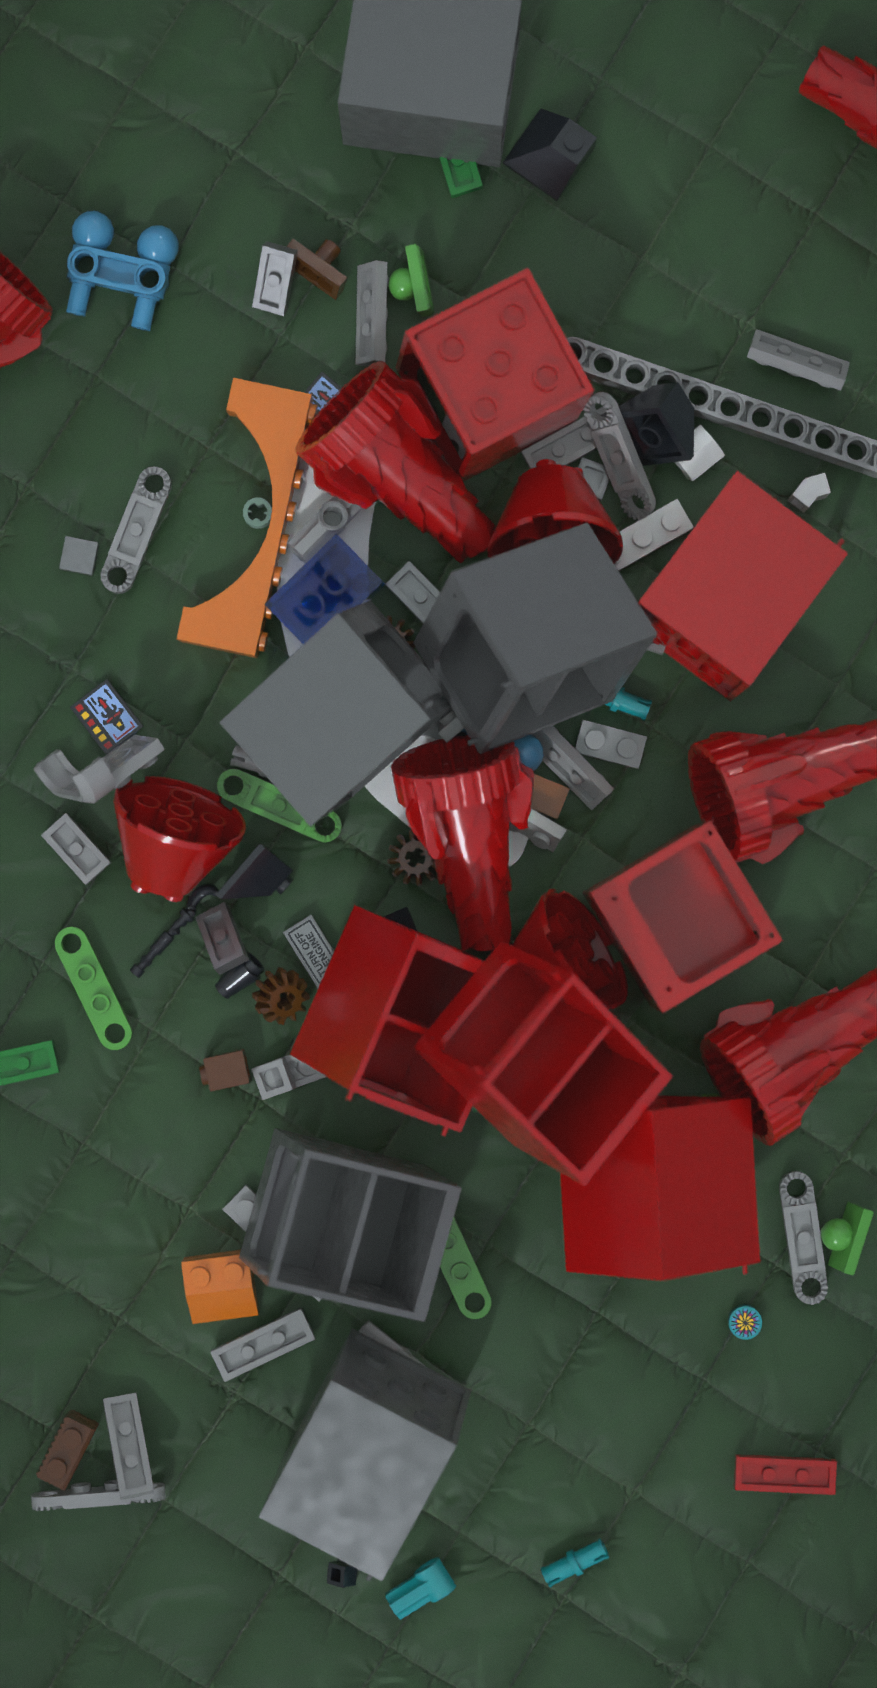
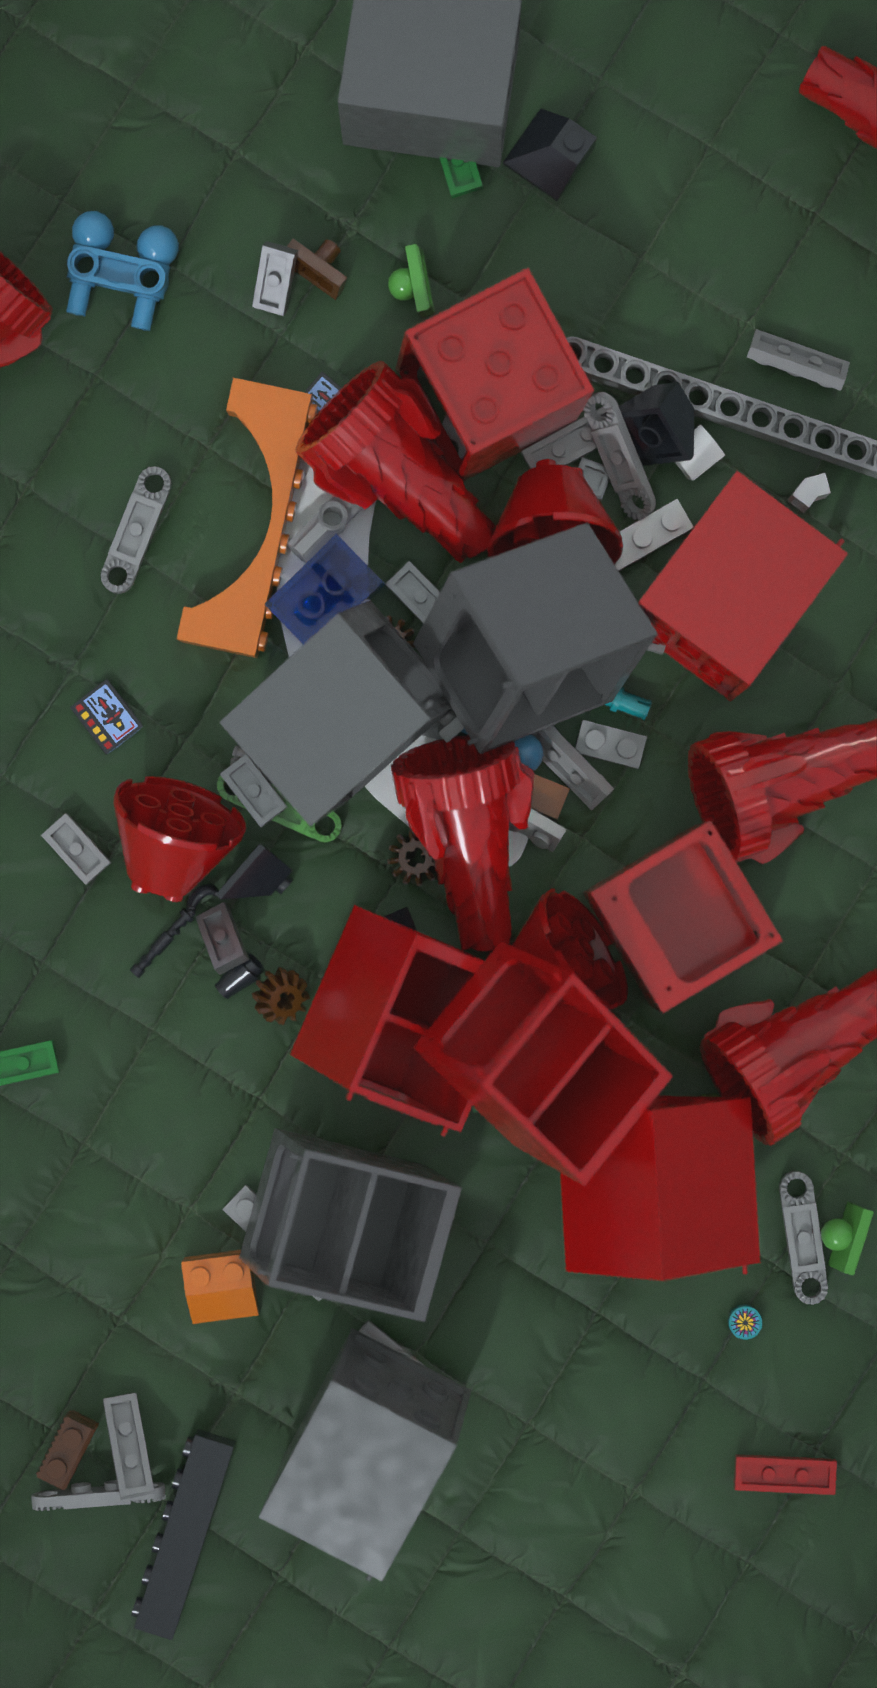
(79, 556): flat silver tile -> none
(93, 988): bright green plate -> none
(102, 774): light grey piece -> none
(184, 1533): none -> black brick
(225, 1070): reddish brown brick -> none
(253, 790): none -> flat silver plate
(256, 523): sand green bush -> none
(263, 1344): light grey plate -> none
(283, 1075): light grey slope -> none
(310, 947): flat silver tile -> none
(346, 1578): black piece -> none
(371, 312): light grey plate -> none
(428, 1584): teal piece -> none
(463, 1273): bright green plate -> none
(575, 1562): teal pin -> none

